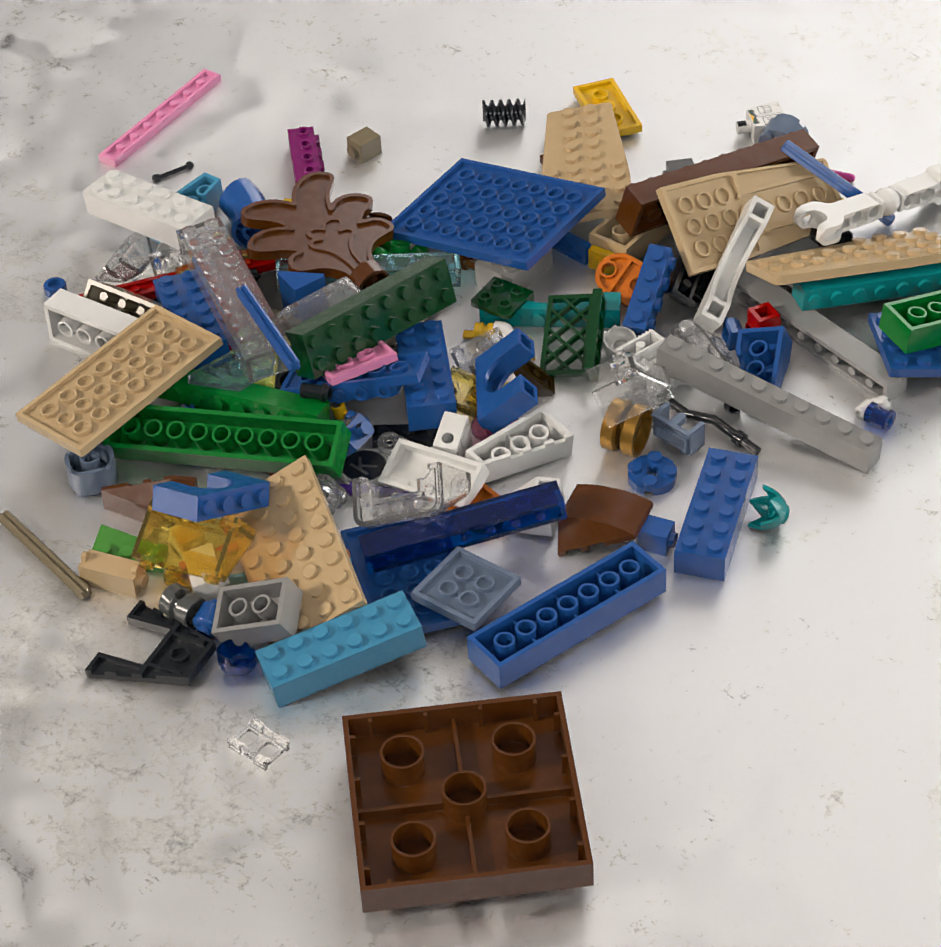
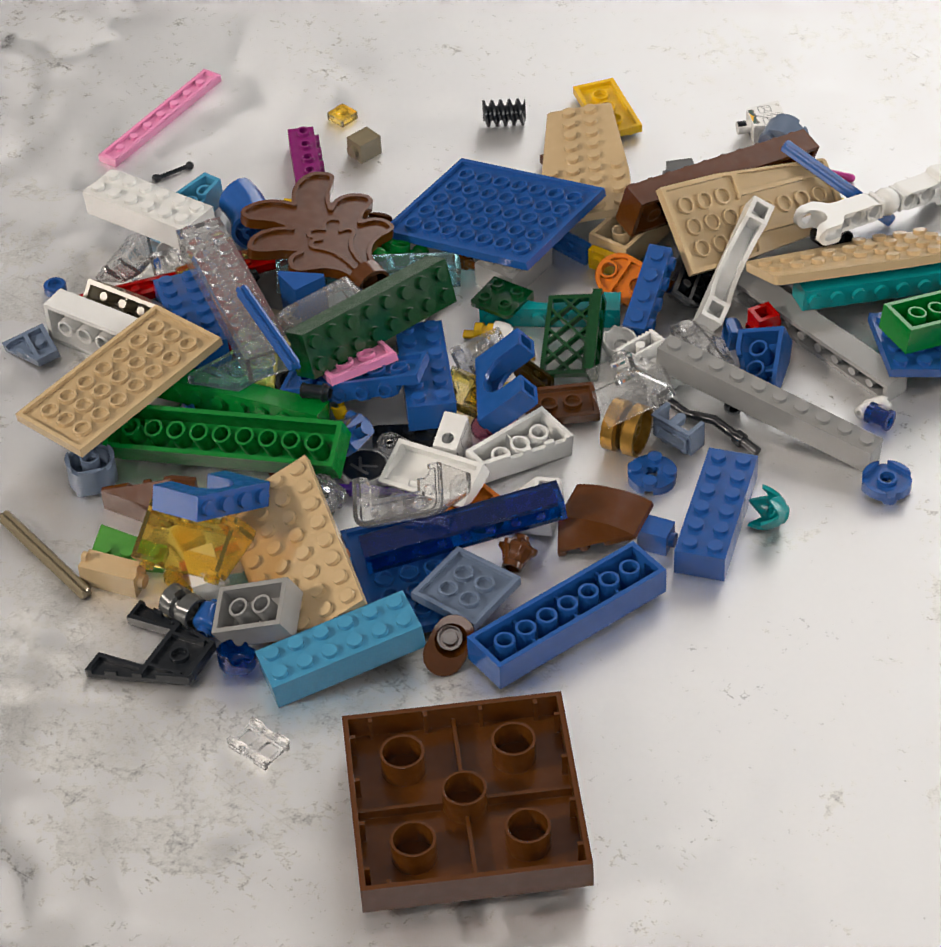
(33, 346): none -> sand blue wing
(342, 115): none -> clear yellow plate
(447, 645): none -> reddish brown piece
(516, 552): none -> reddish brown rock
(569, 402): none -> reddish brown plate
(887, 492): none -> blue plate

